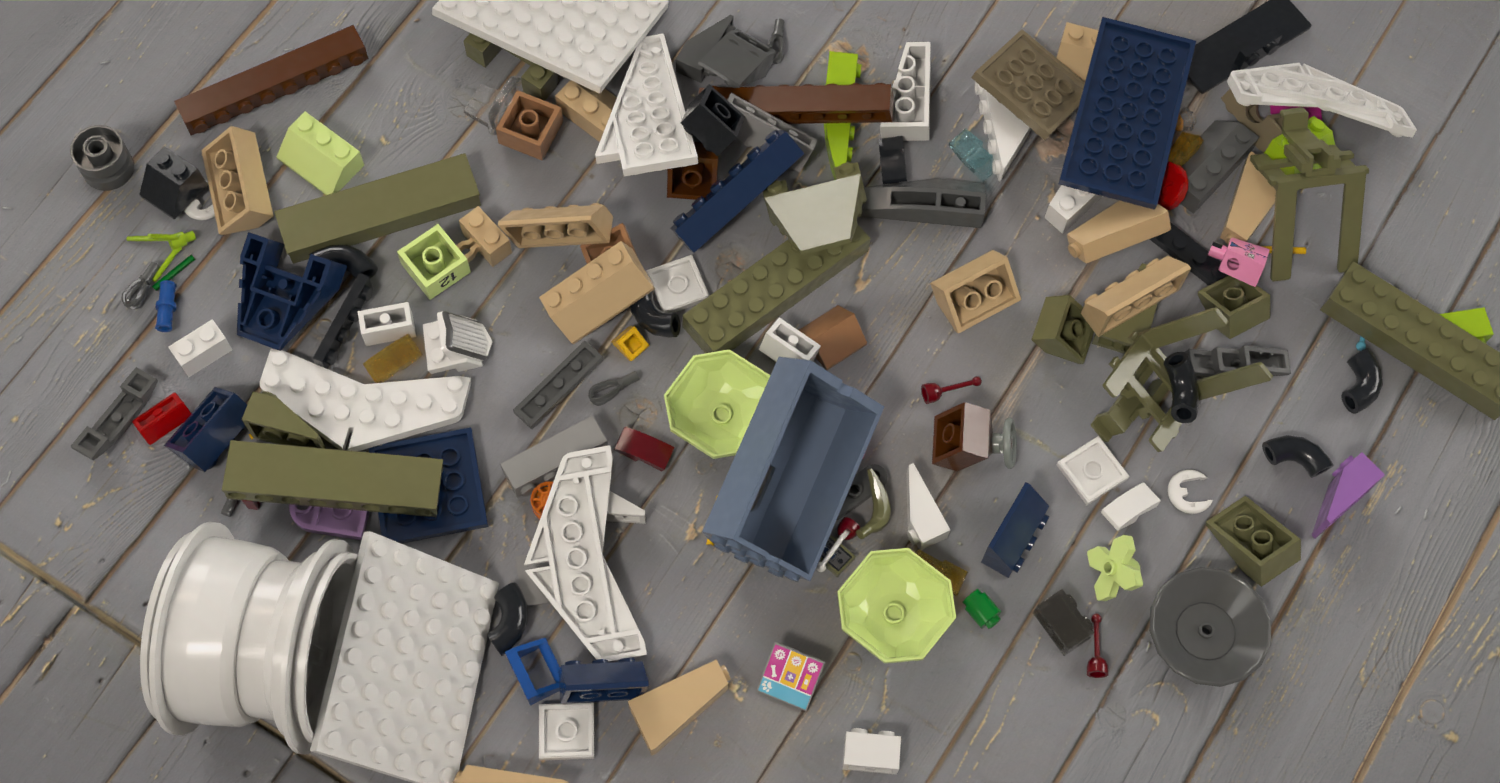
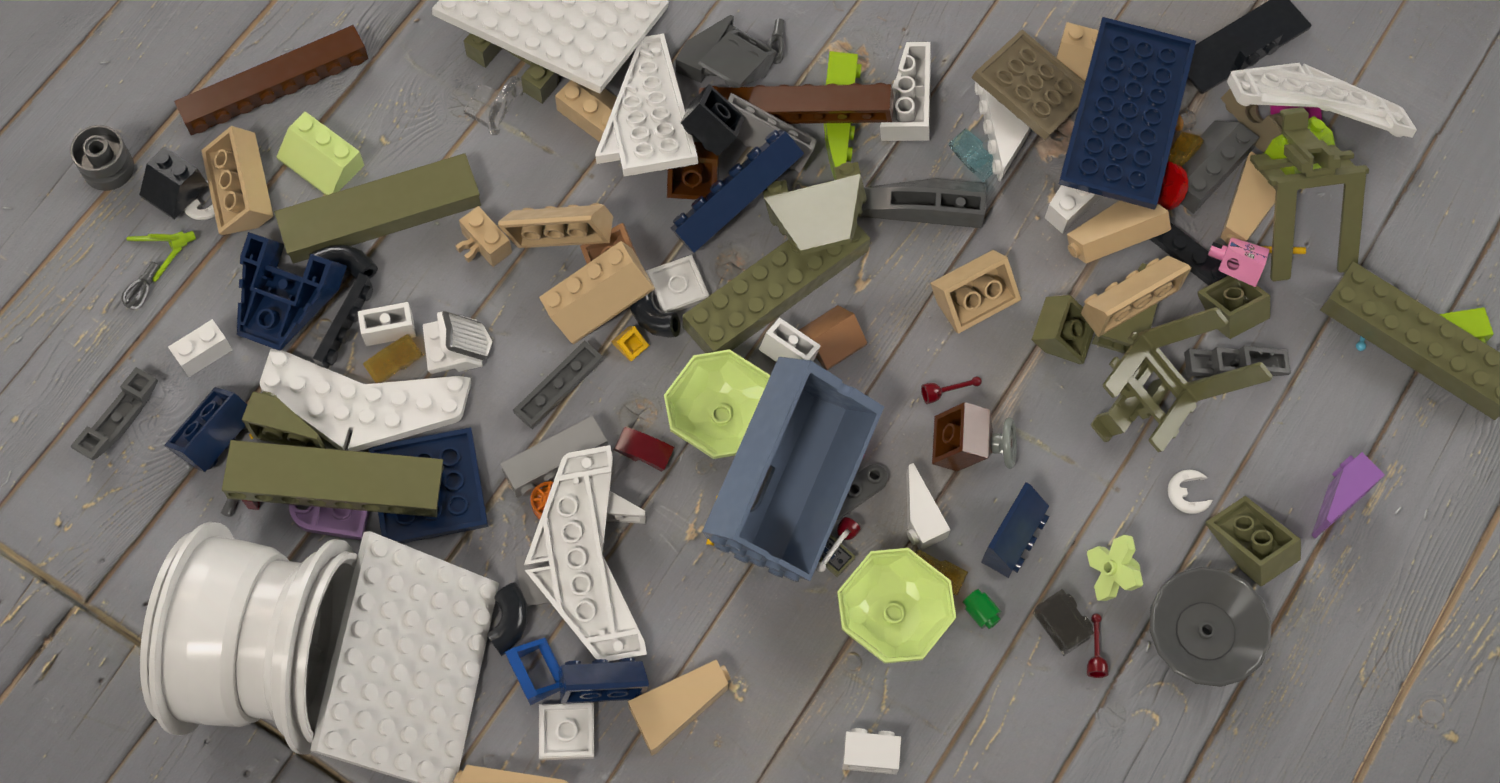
(162, 418): red slope -> none
(165, 306): blue pin -> none
(175, 271): green piece -> none
(434, 261): yellowish green brick -> none
(529, 125): medium nougat brick -> none
(620, 383): dark grey piece -> none
(790, 676): piece -> none
(881, 507): olive piece -> none
(892, 160): black slope -> none
(1092, 470): white tile -> none
(1130, 506): white slope -> none
(1183, 386): black cylinder -> none
(1297, 450): black cylinder -> none
(1368, 382): black cylinder -> none

